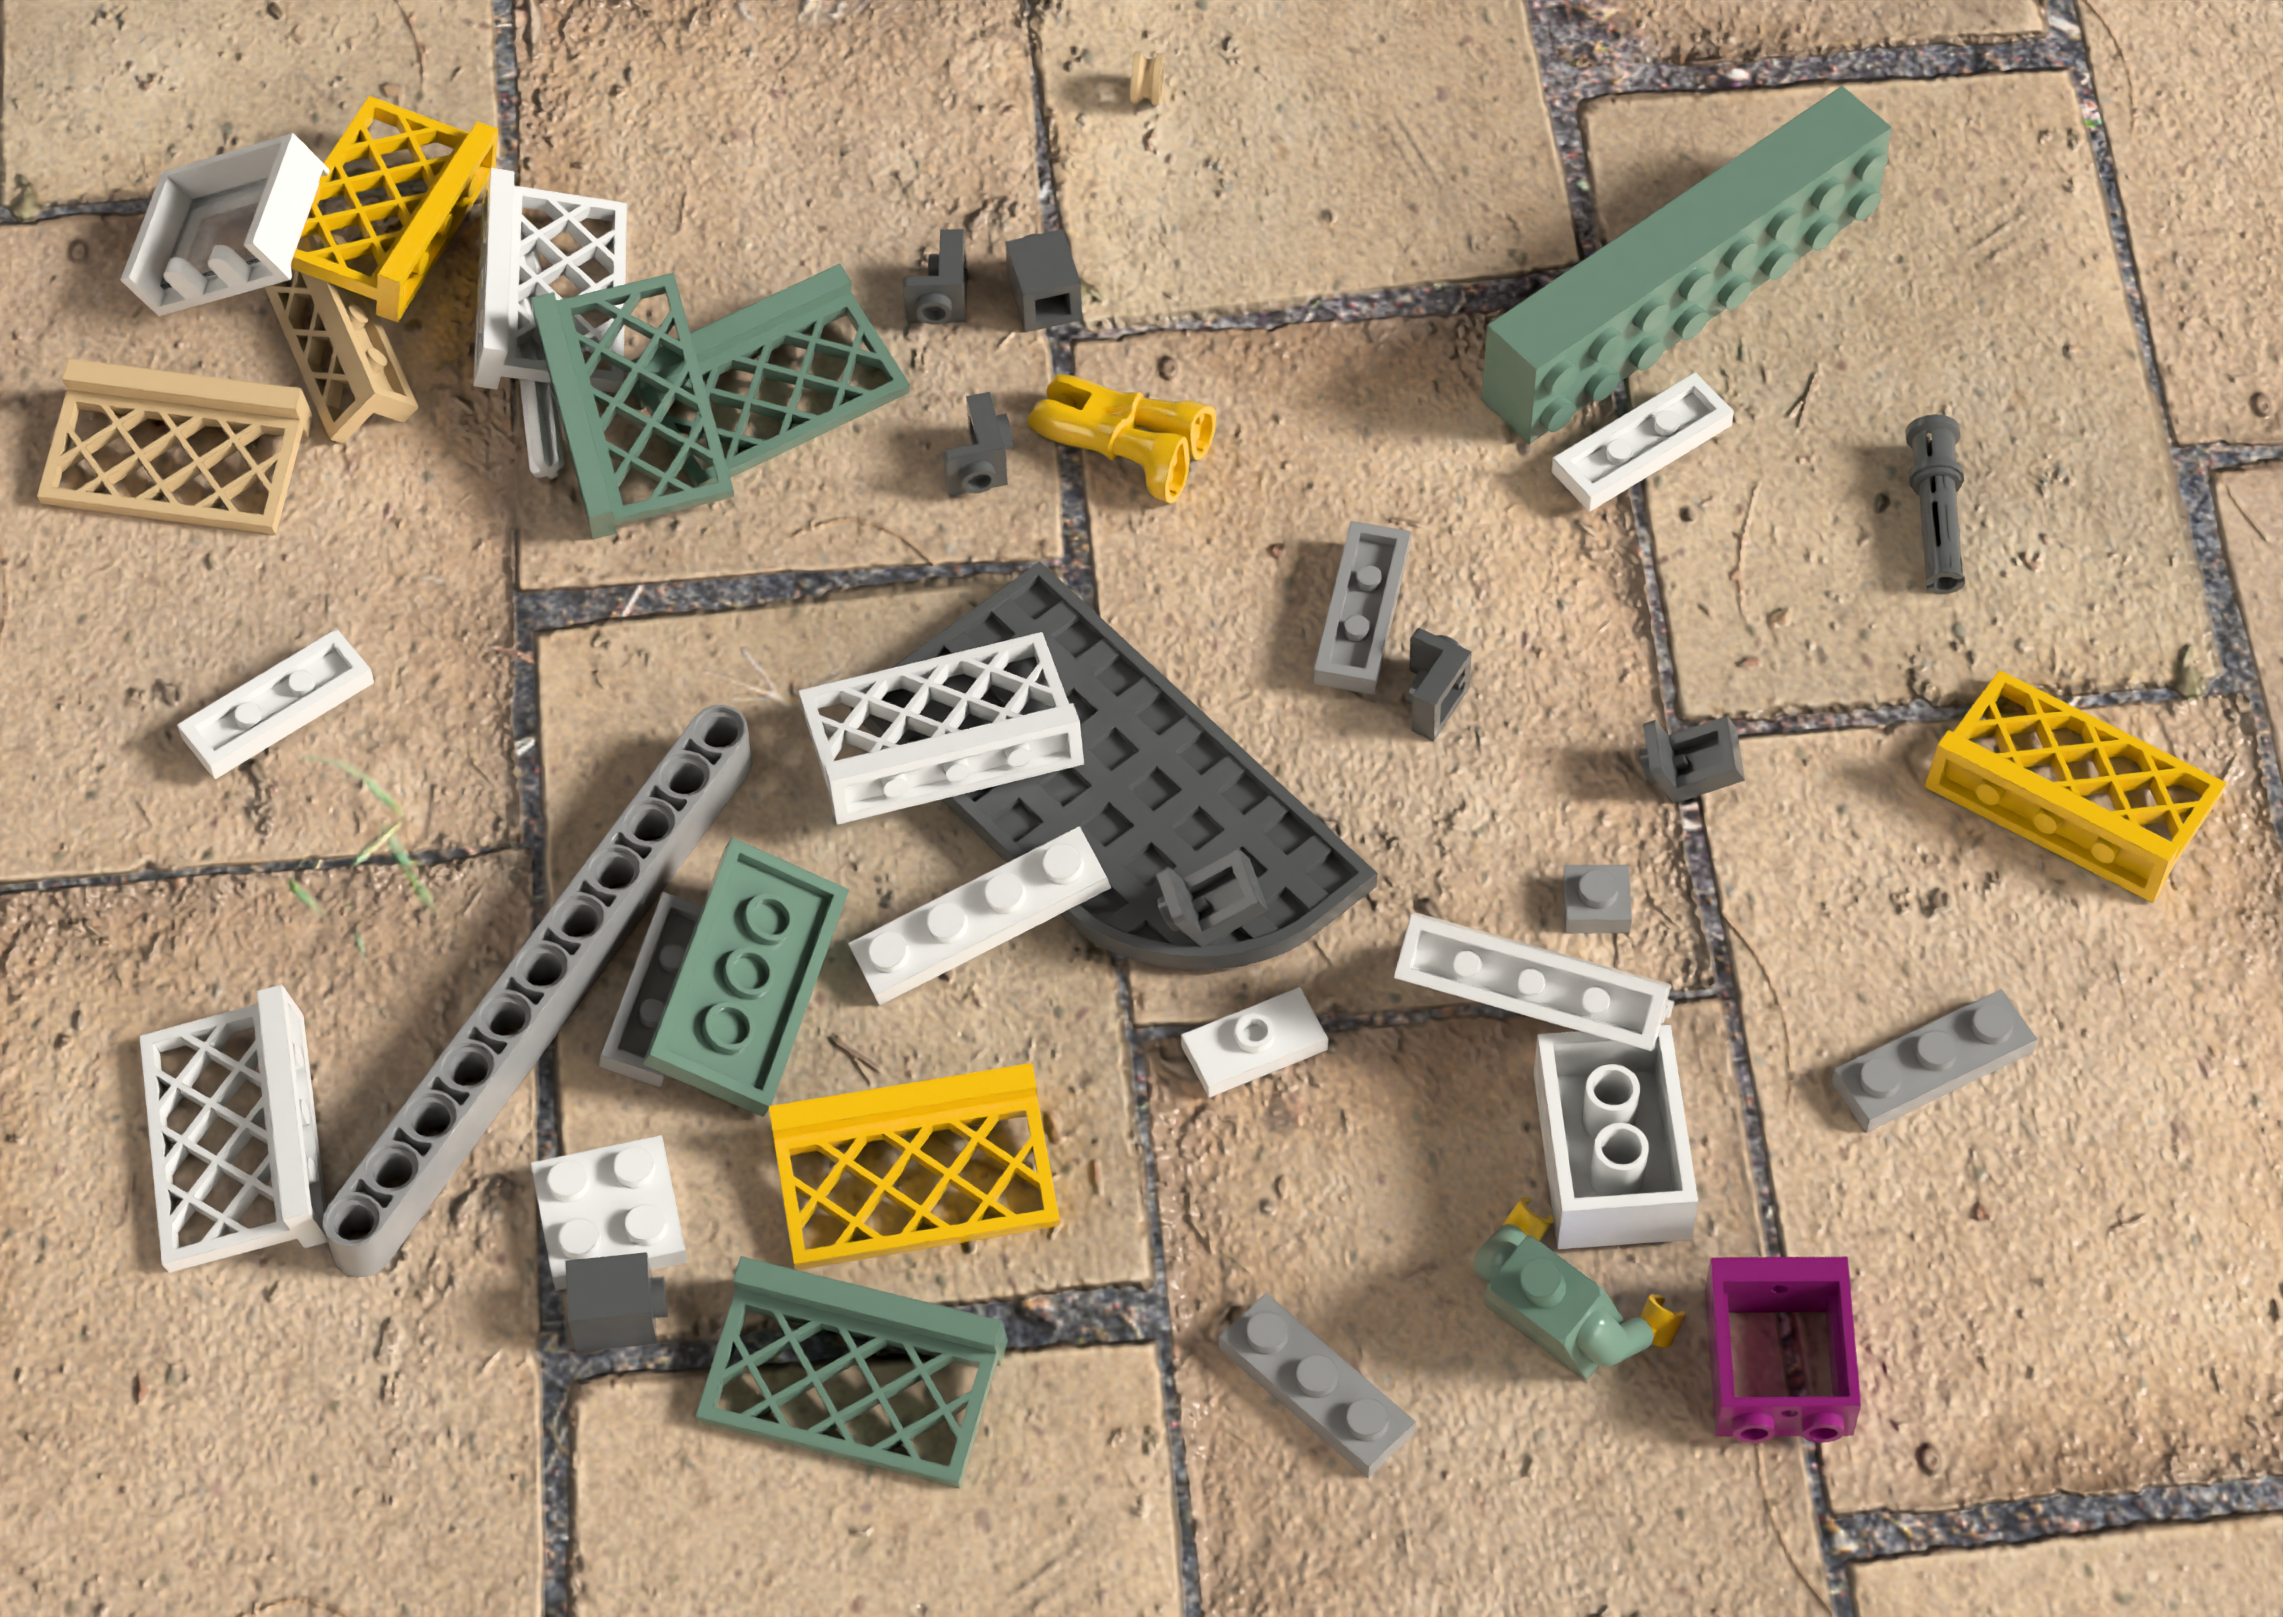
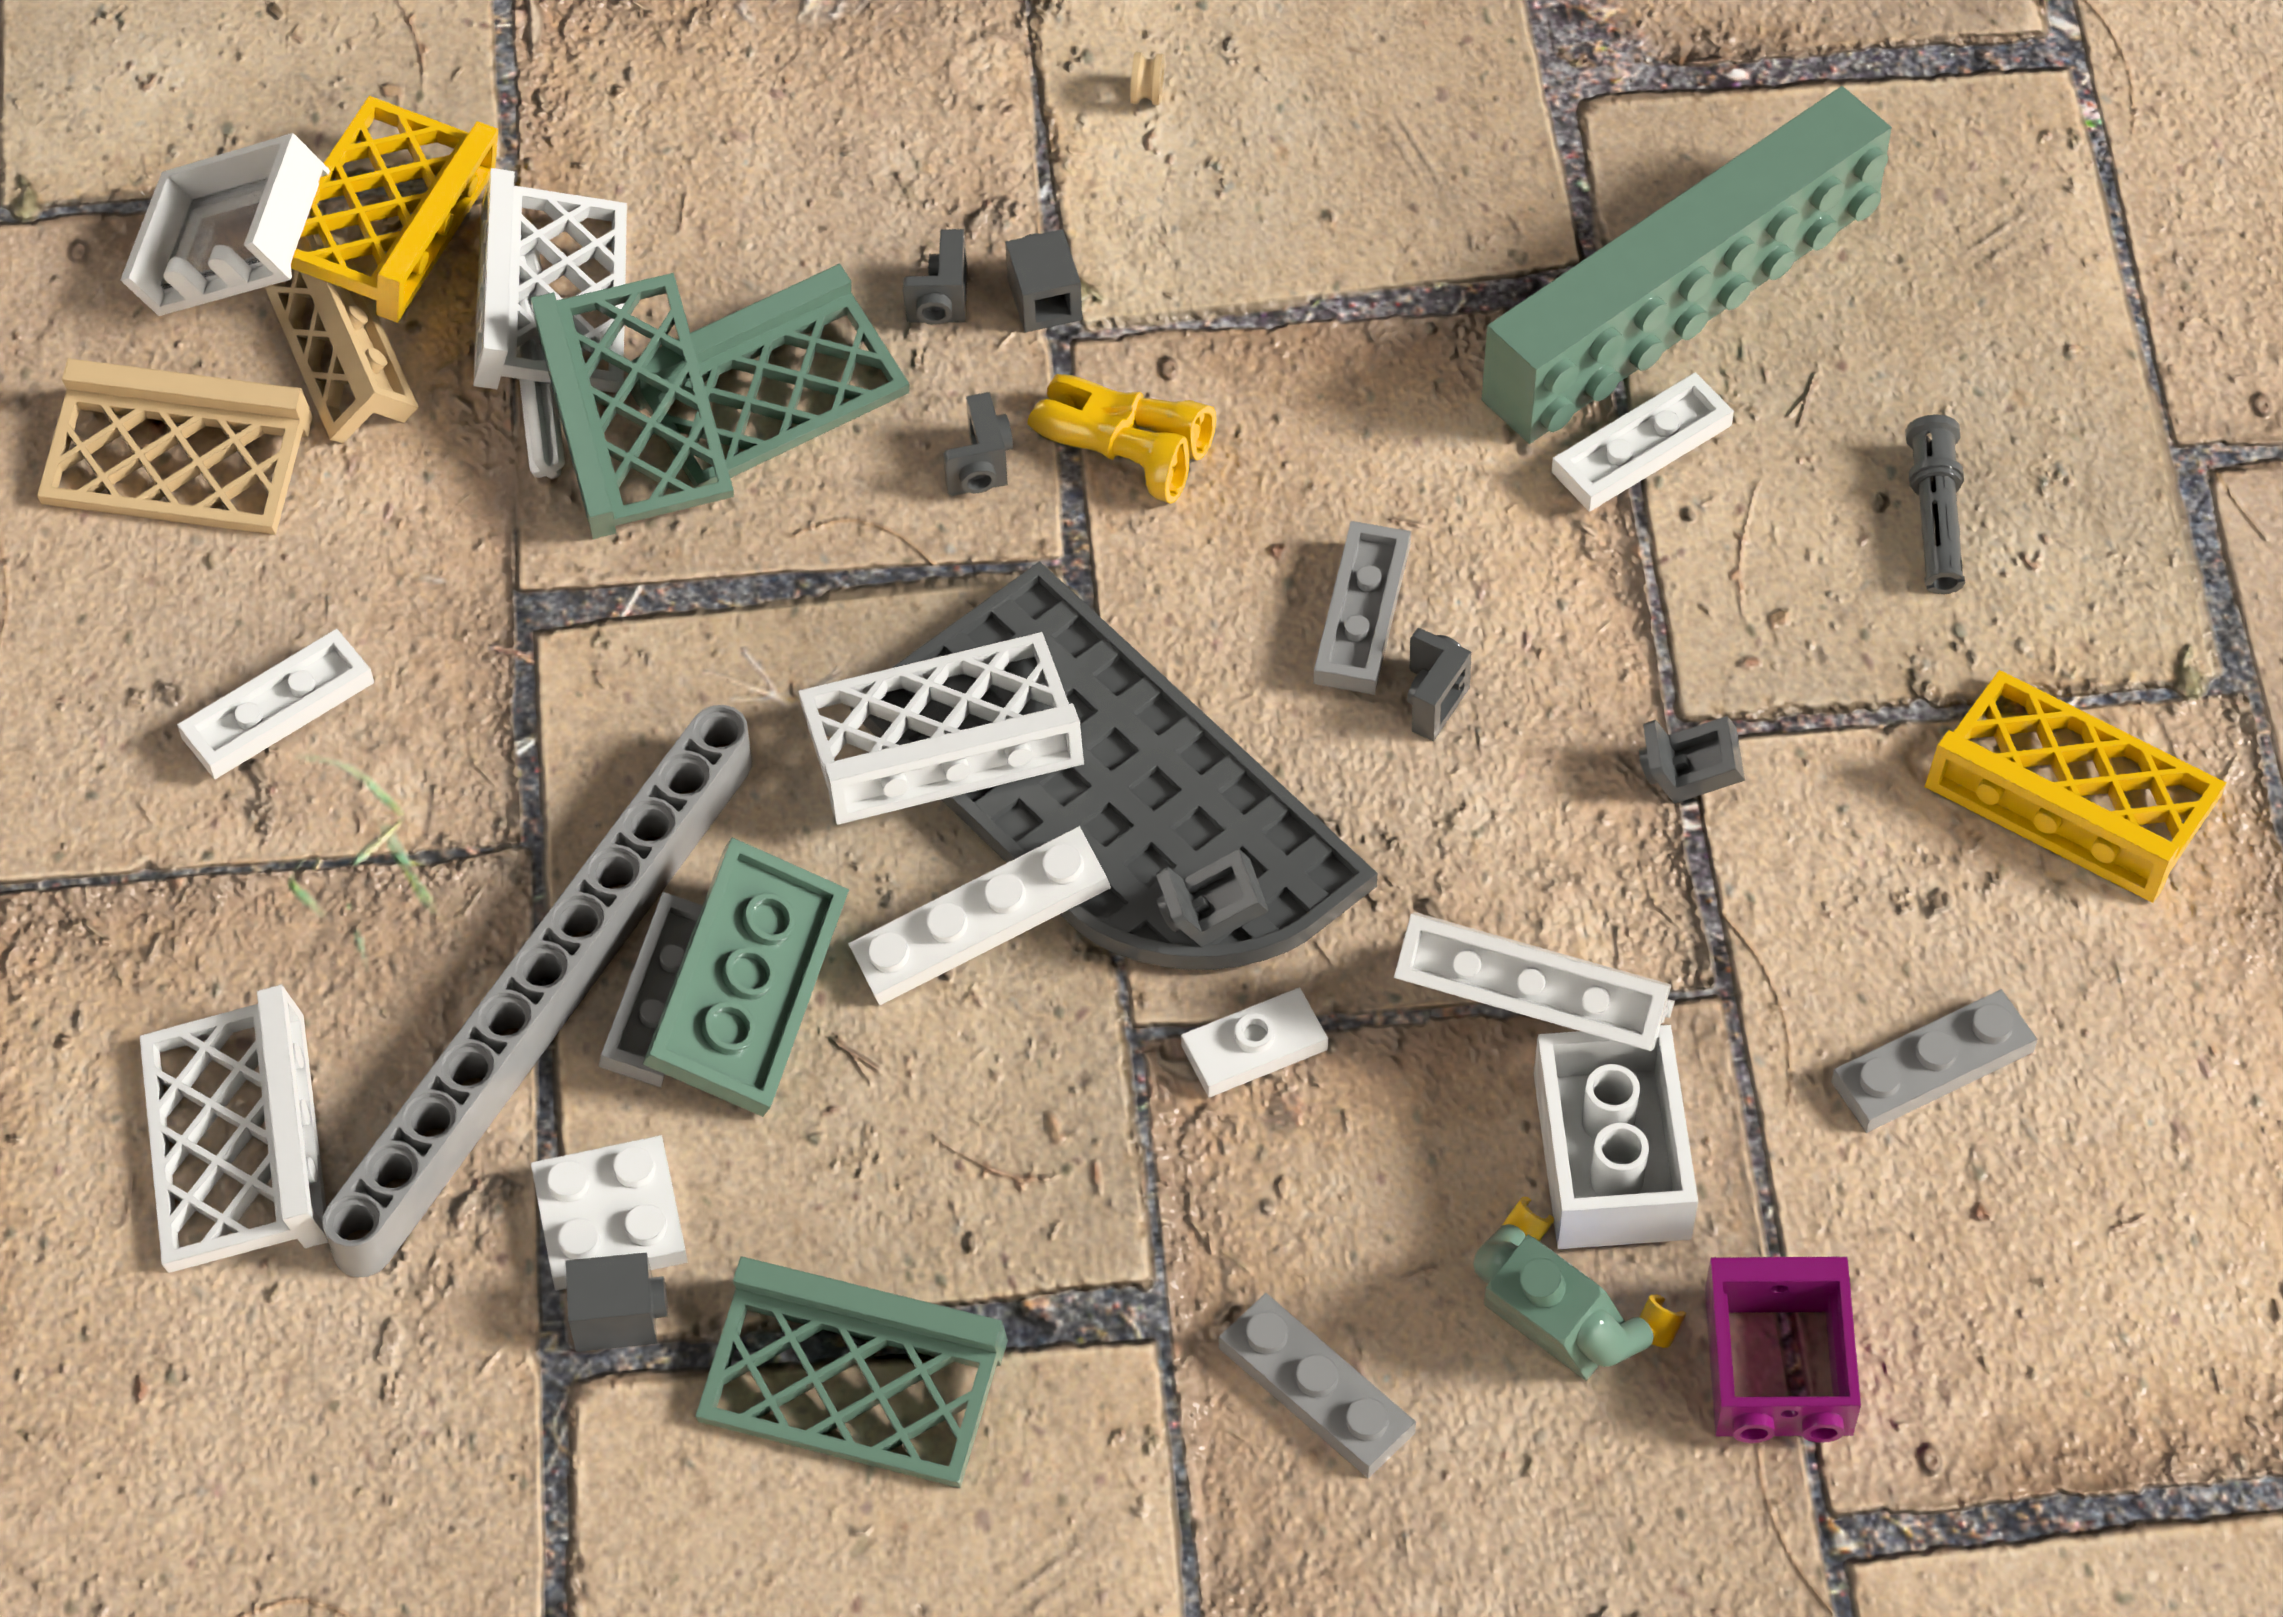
(905, 1111): yellow fence -> none
(1597, 899): light grey plate -> none

